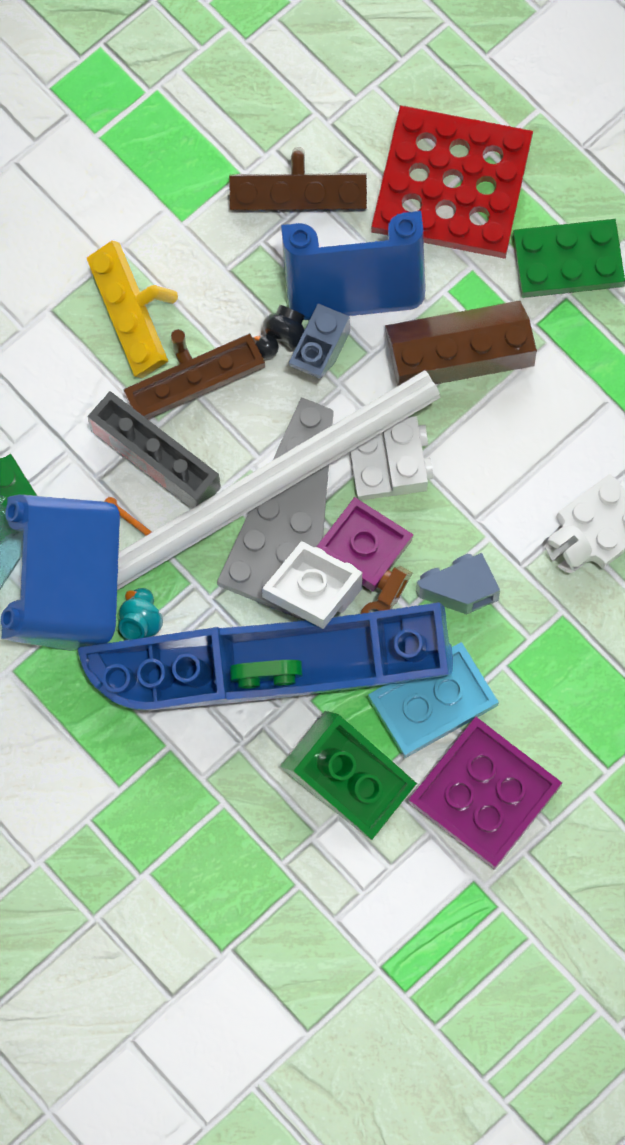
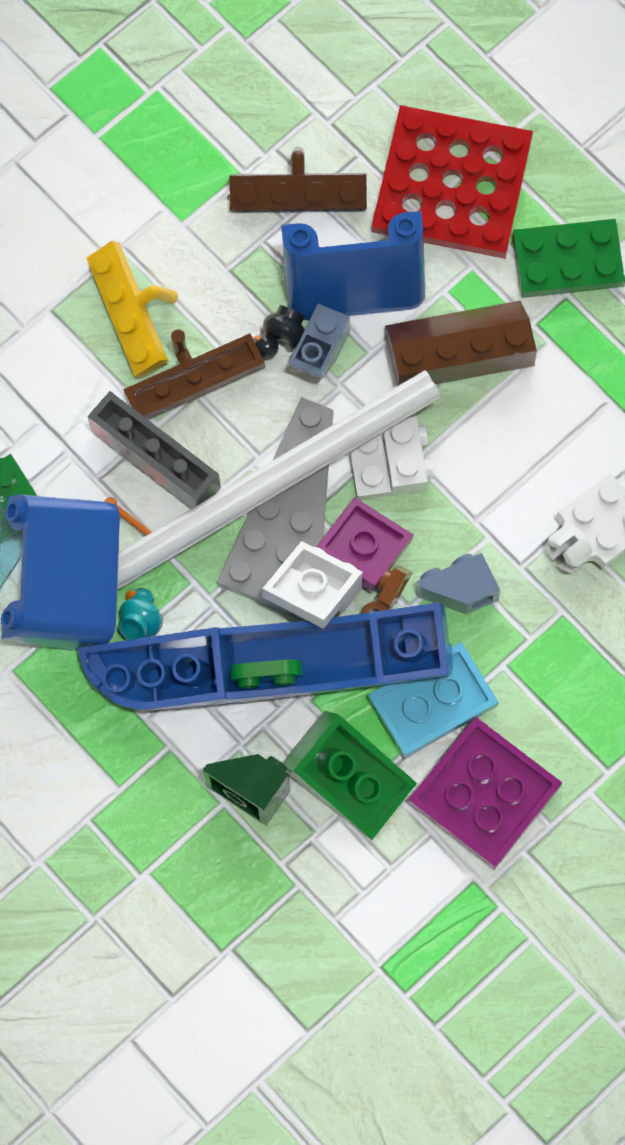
(250, 784): none -> dark green slope

